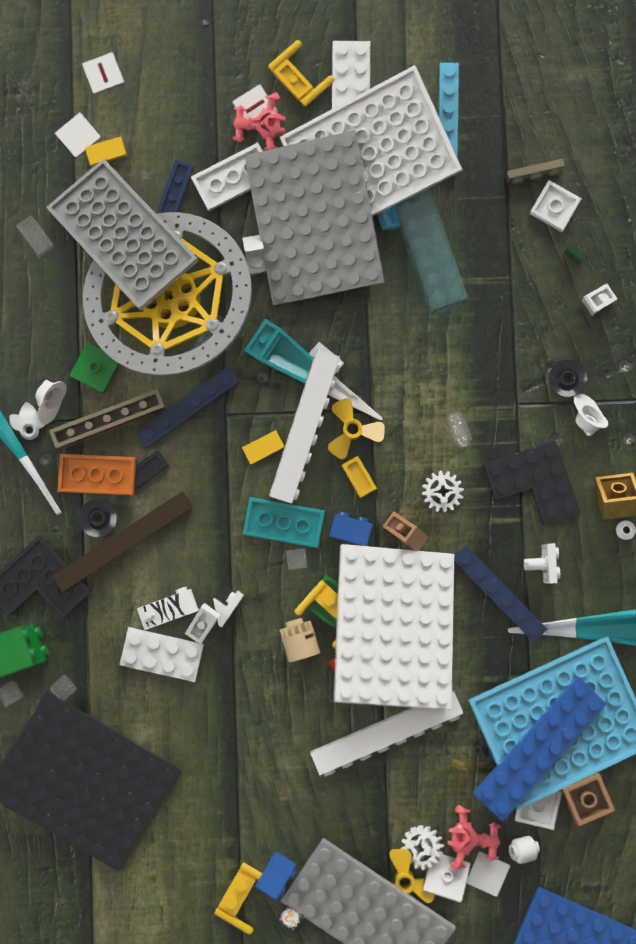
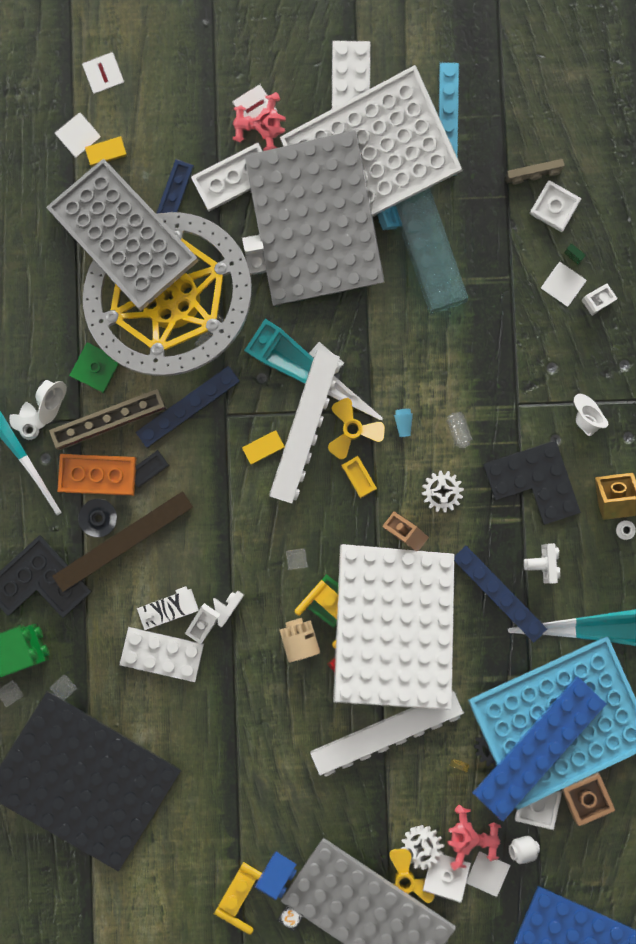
(35, 235): clear tile -> none
(283, 522): teal tile -> none
(294, 80): yellow plate -> none
(351, 529): blue brick -> none
(404, 421): none -> medium azure cone
(563, 284): none -> white sticker
(571, 369): black dish -> none

